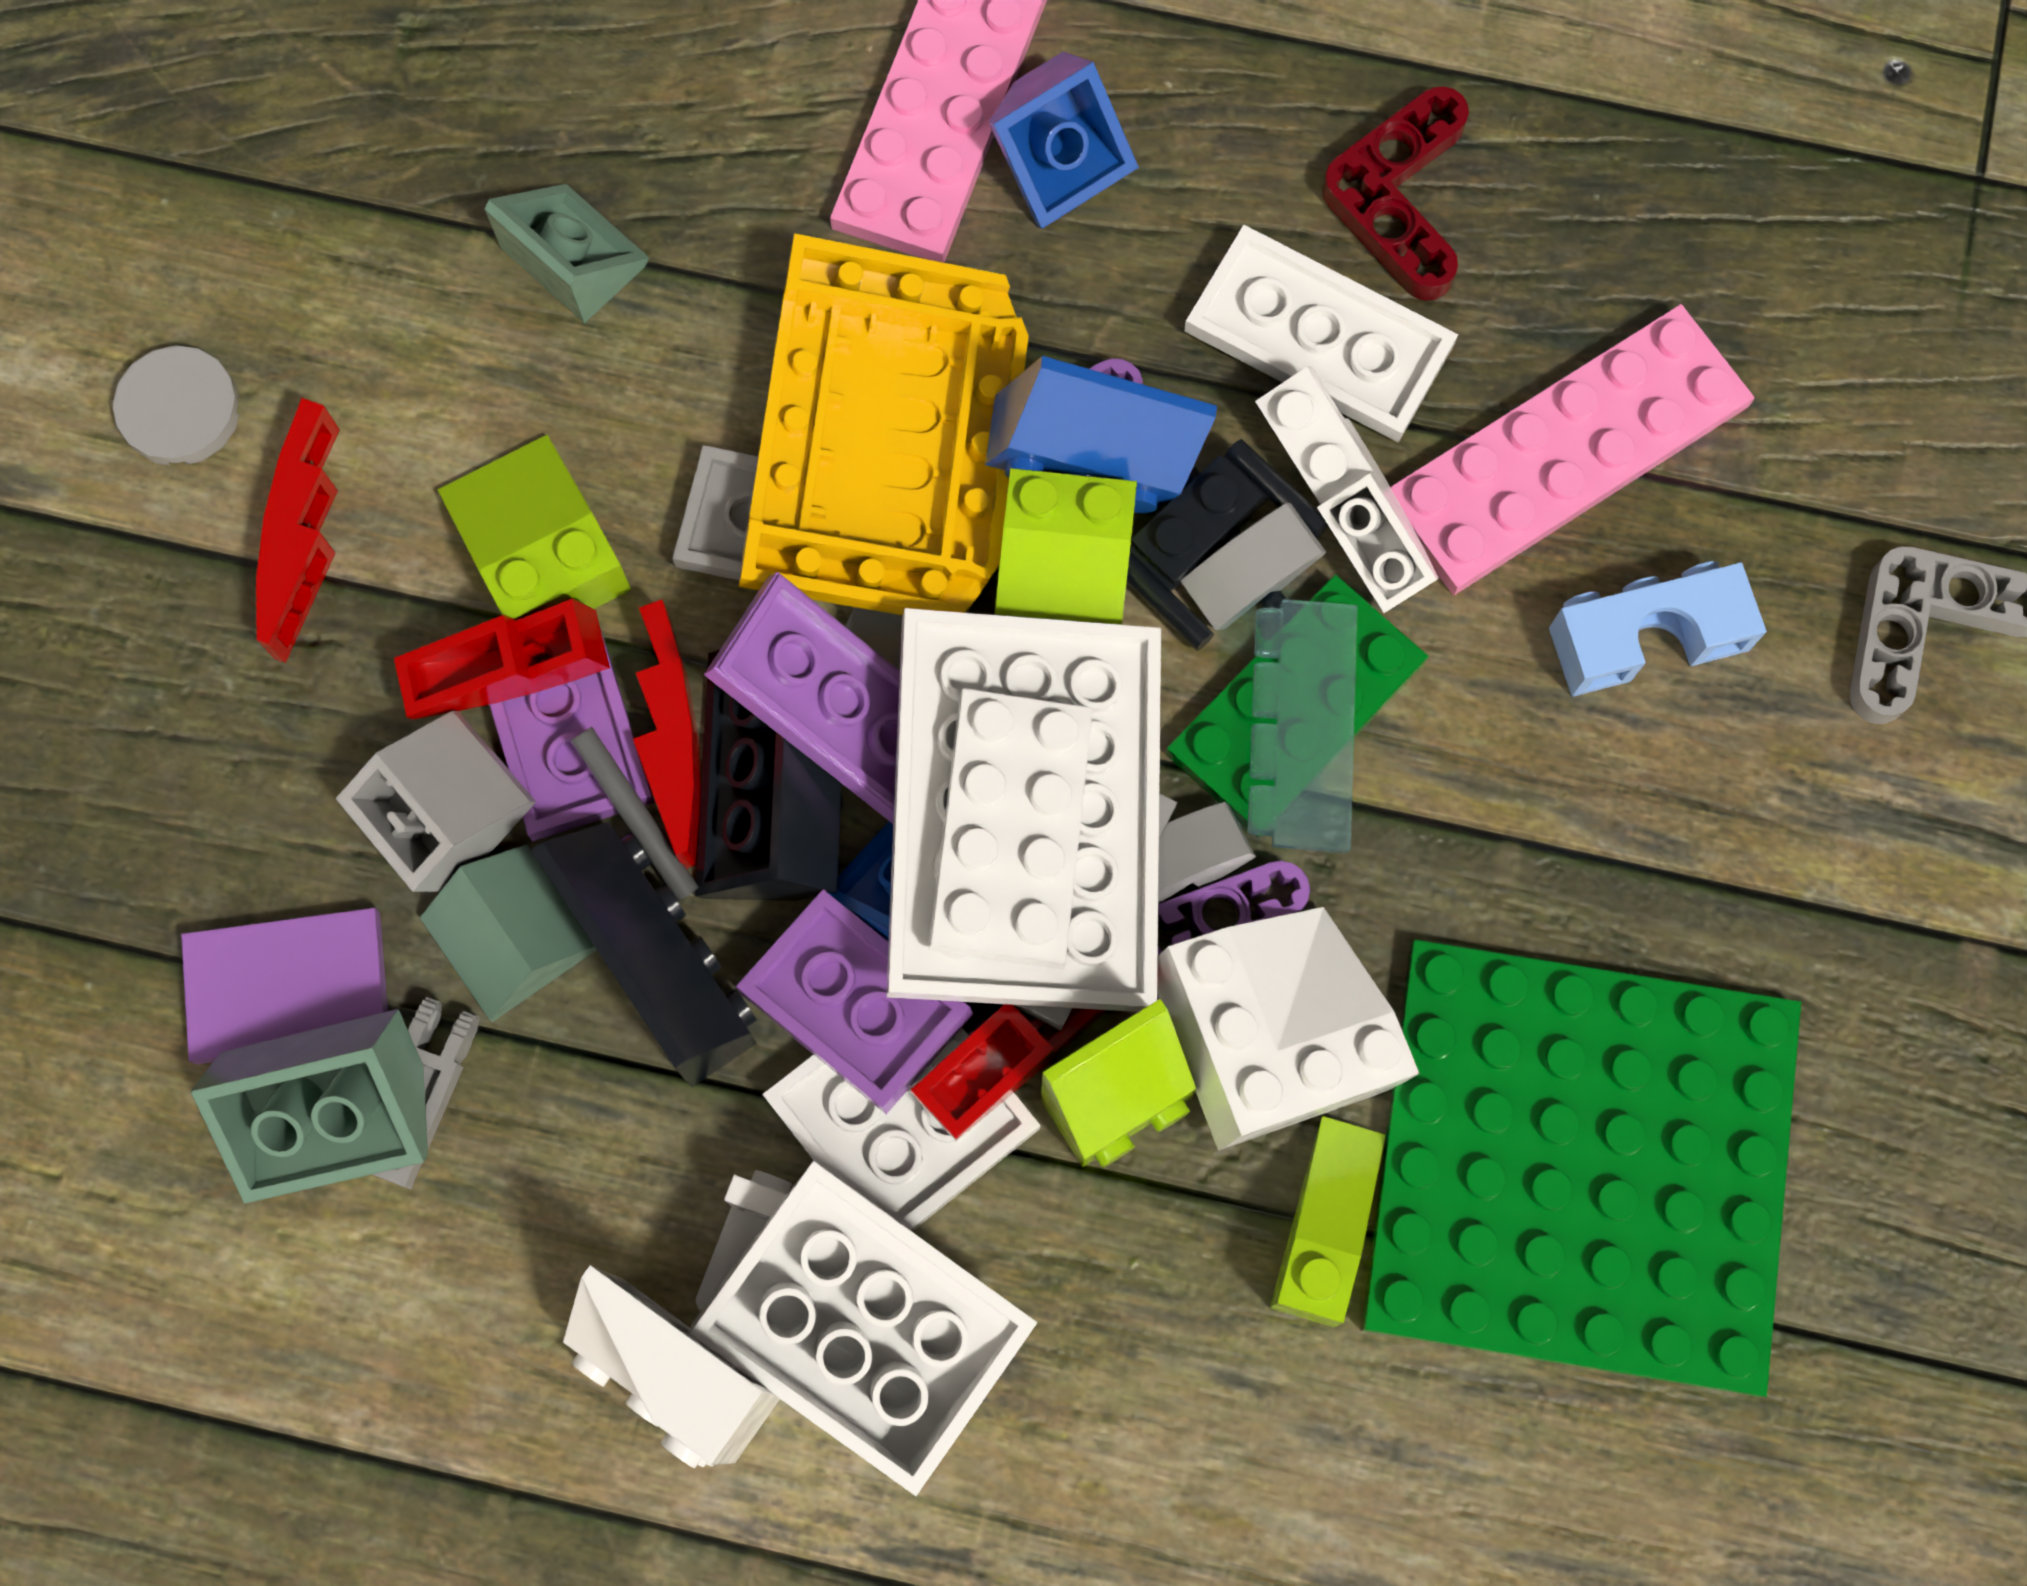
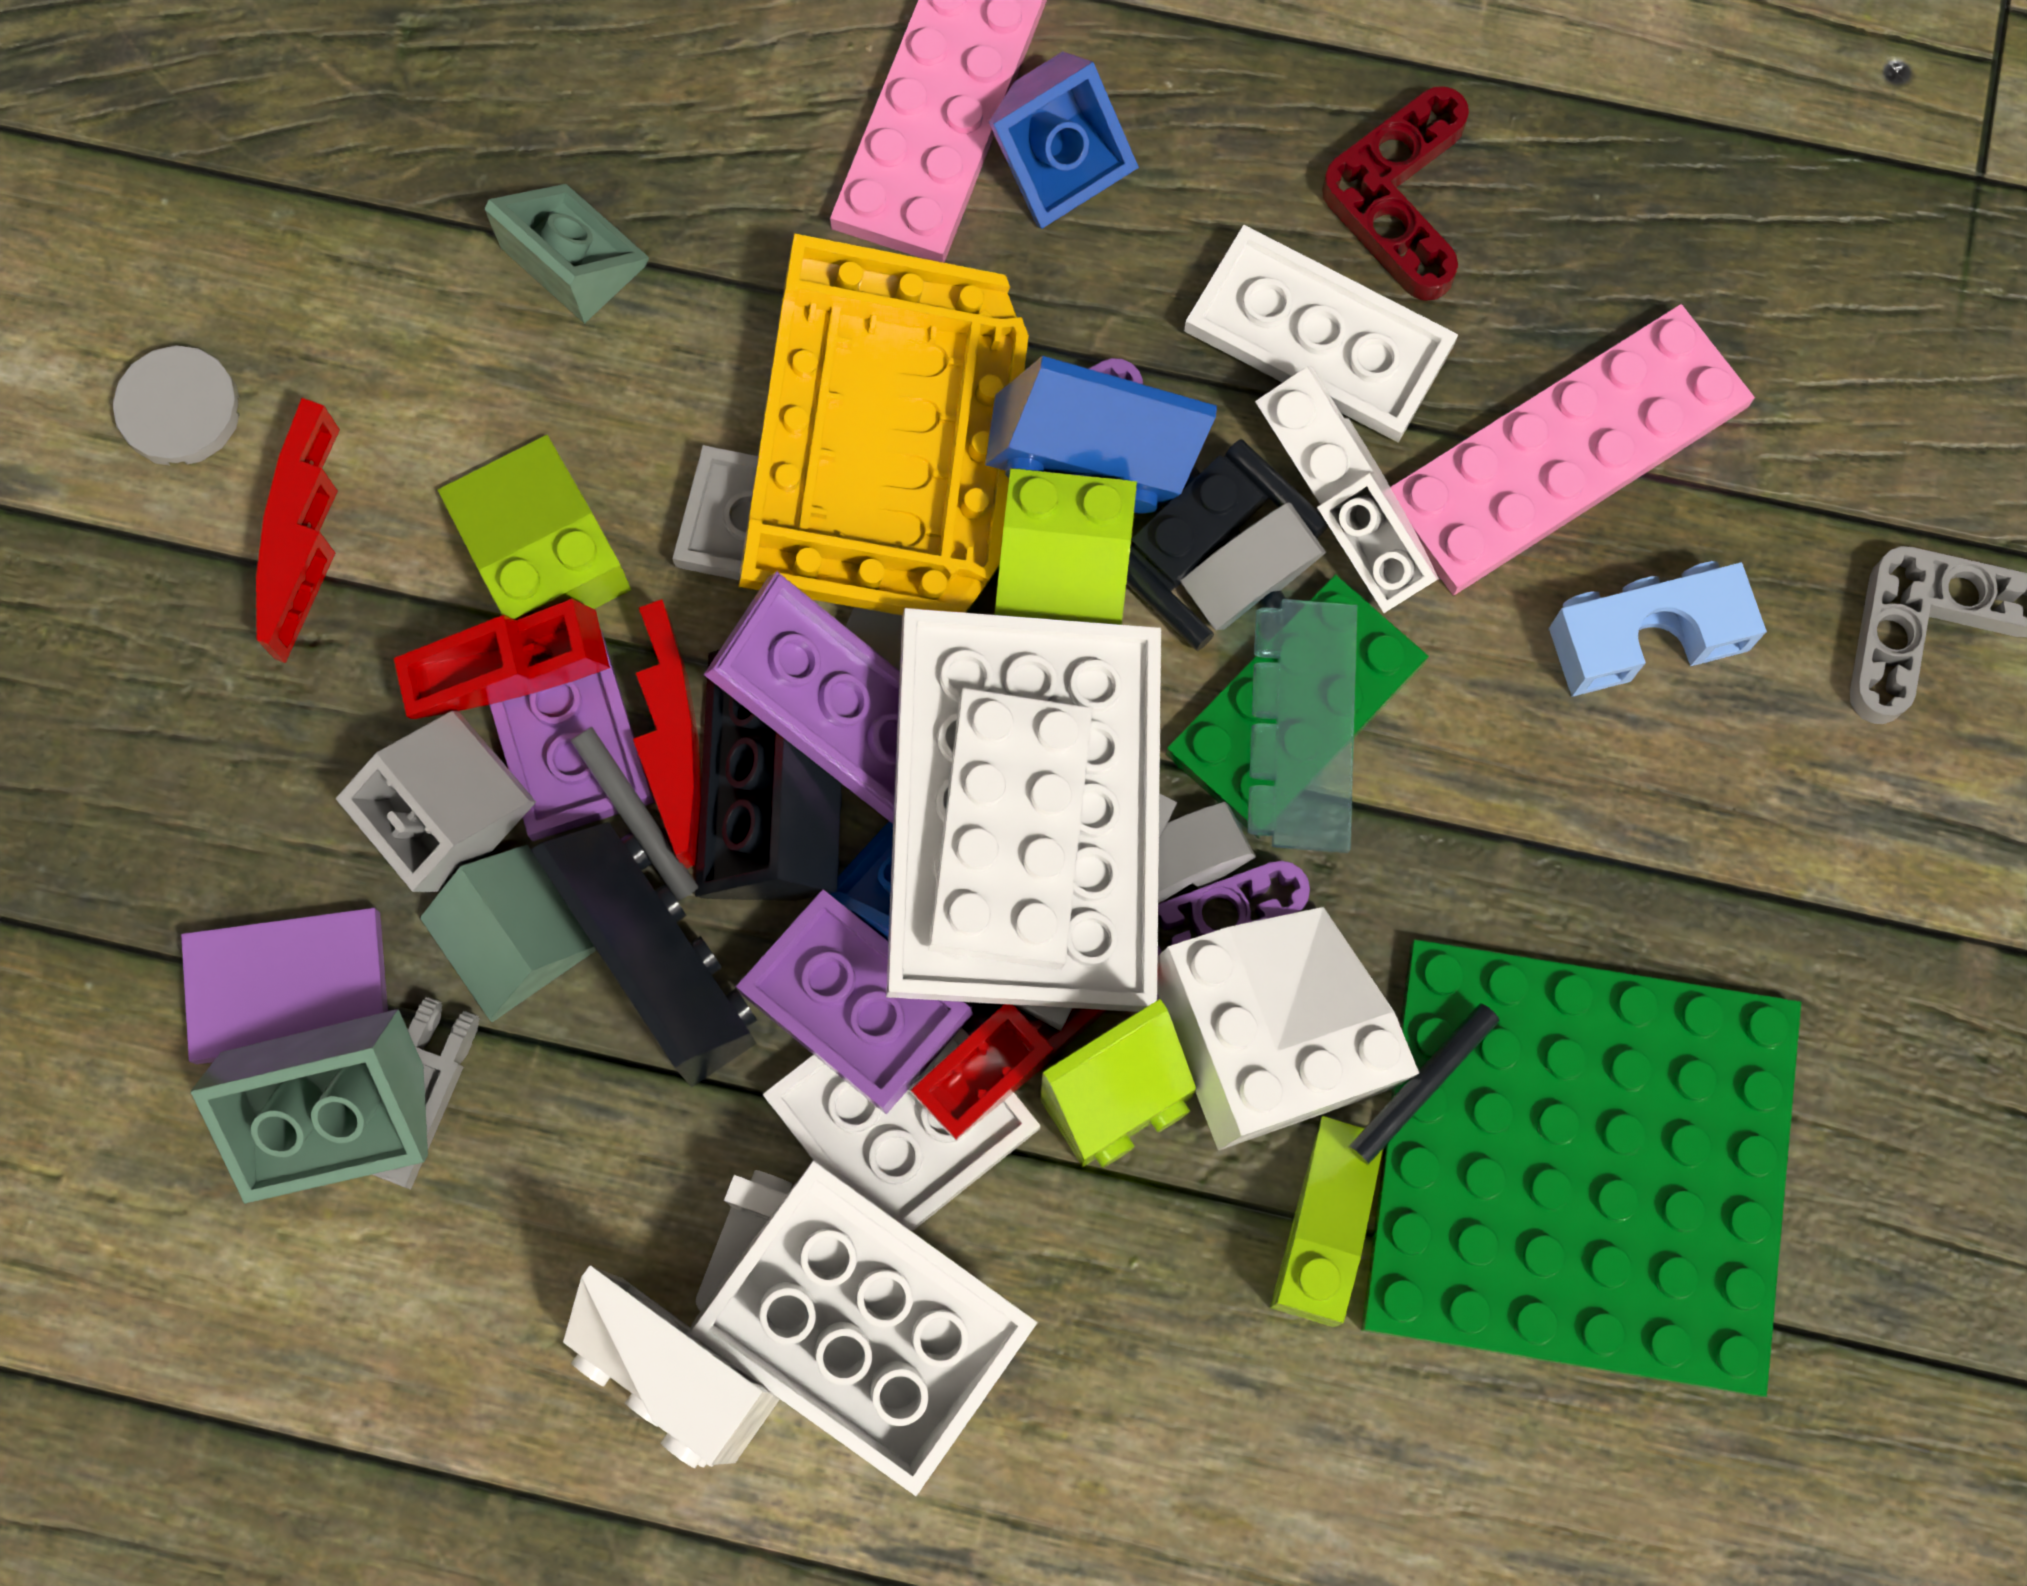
(1422, 1086): none -> black bar

